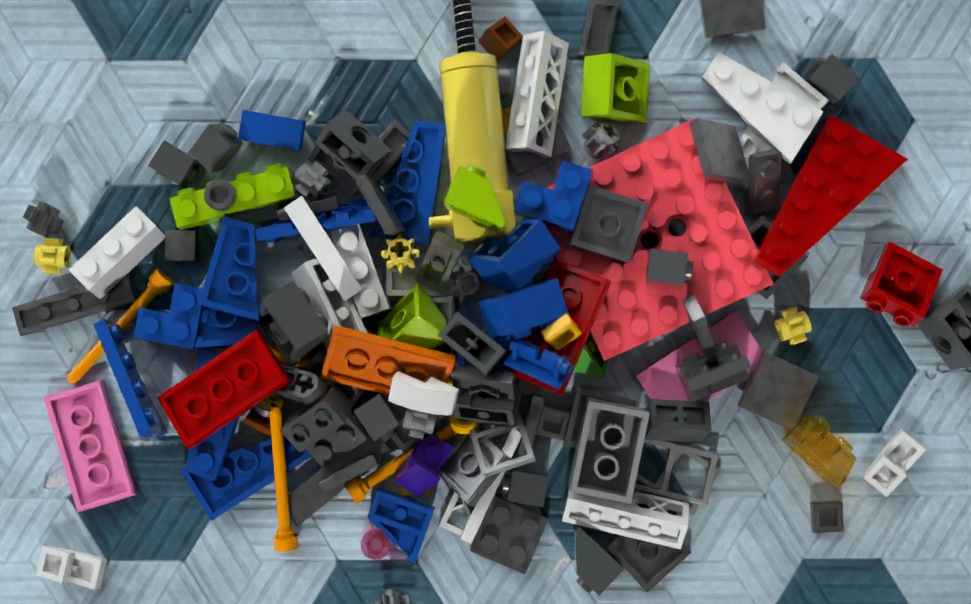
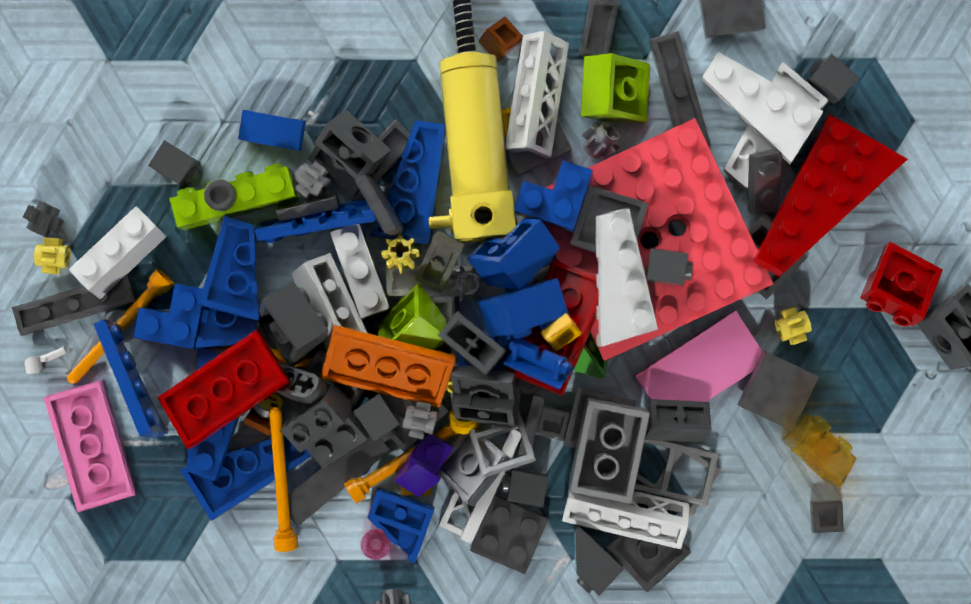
(34, 364): none -> white hand
(71, 566): white slope -> none
(181, 245): flat silver tile -> none
(216, 146): dark grey brick -> none
(323, 248): white sticker -> none
(349, 472): flat silver tile -> none
(427, 397): white slope -> none
(475, 198): lime slope -> none
(504, 81): flat silver tile -> none
(623, 291): none -> white wing
(677, 81): none -> flat silver tile
(699, 327): flat silver tile -> none
(701, 381): dark grey brick -> none
(720, 151): flat silver tile -> none
(893, 461): white slope -> none

